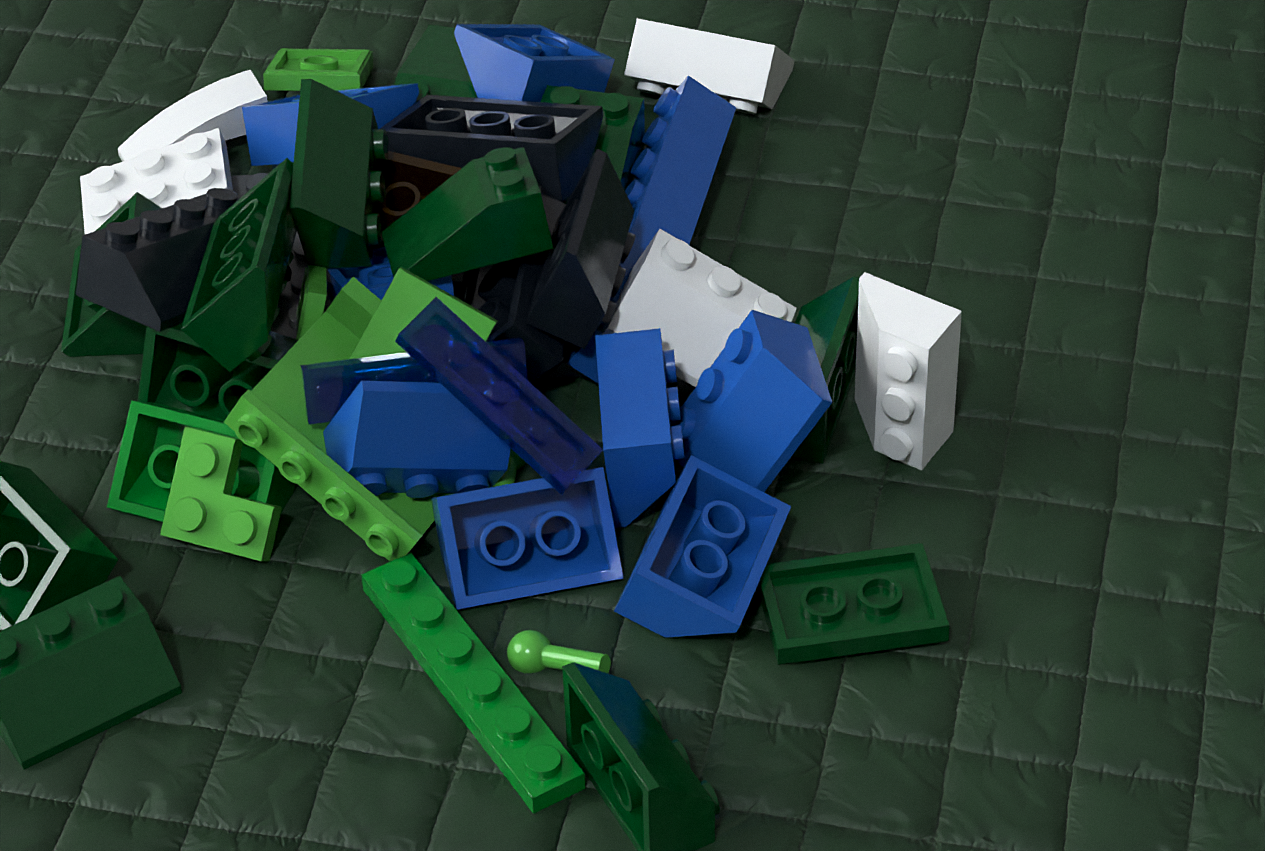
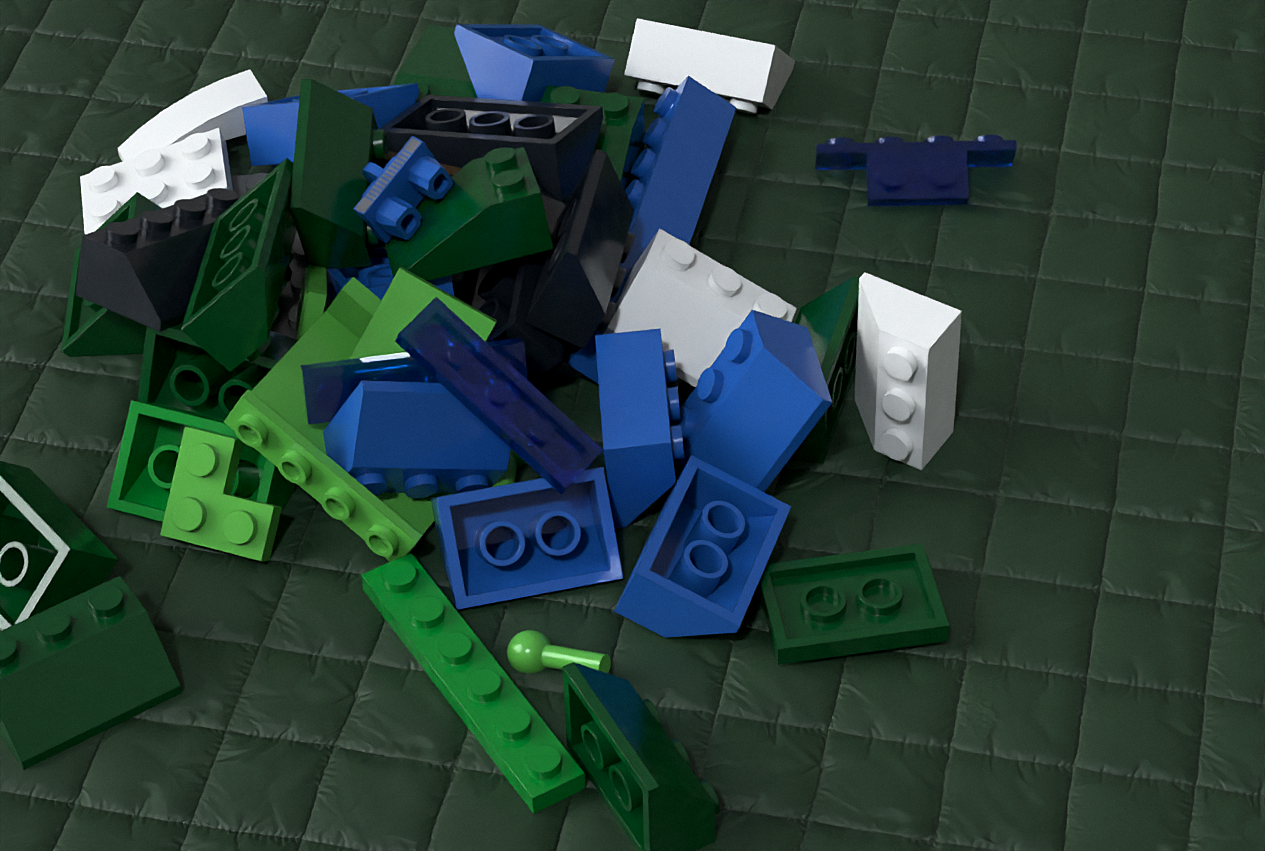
(331, 67): bright green plate -> none
(398, 188): none -> blue hips
(916, 171): none -> clear blue bracket

